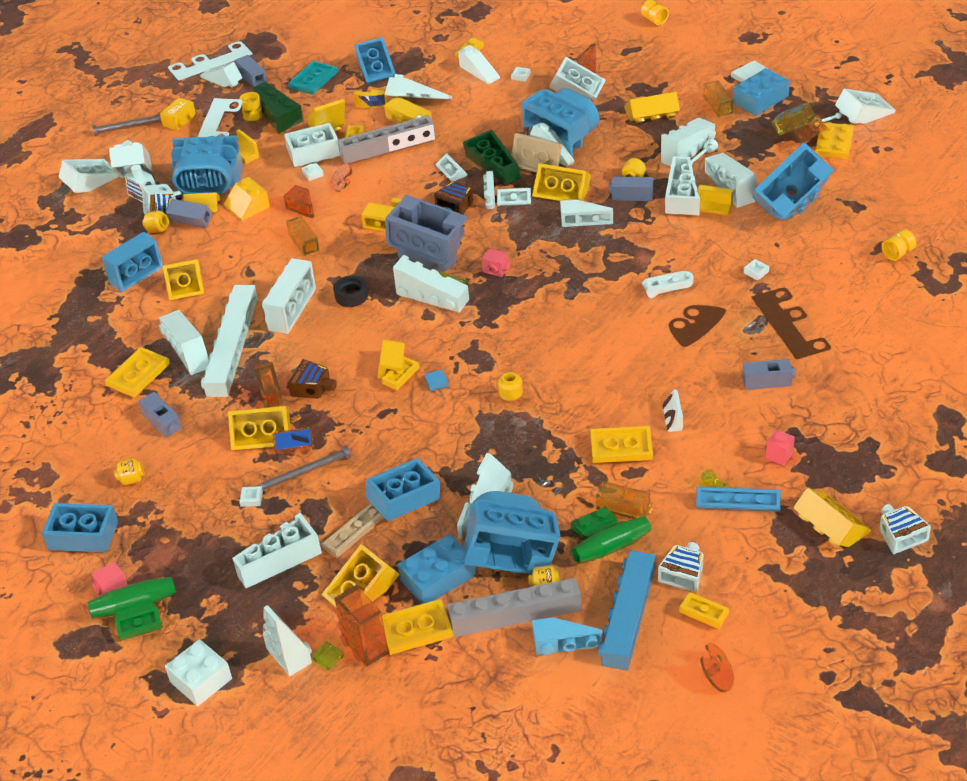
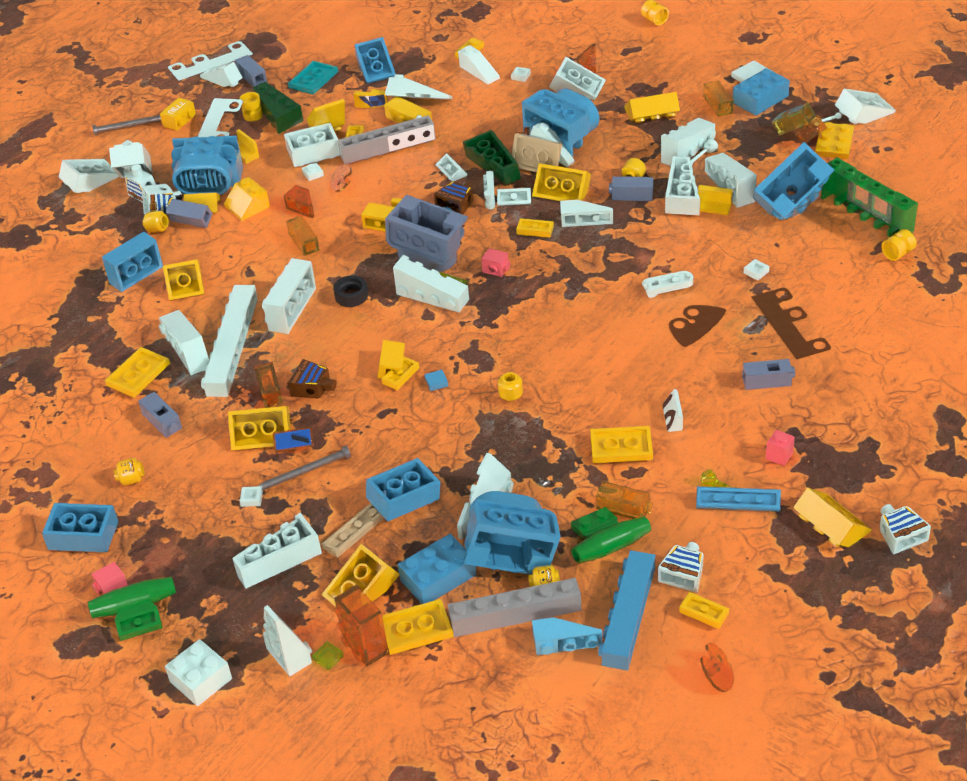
(535, 227): none -> yellow plate
(871, 197): none -> green window

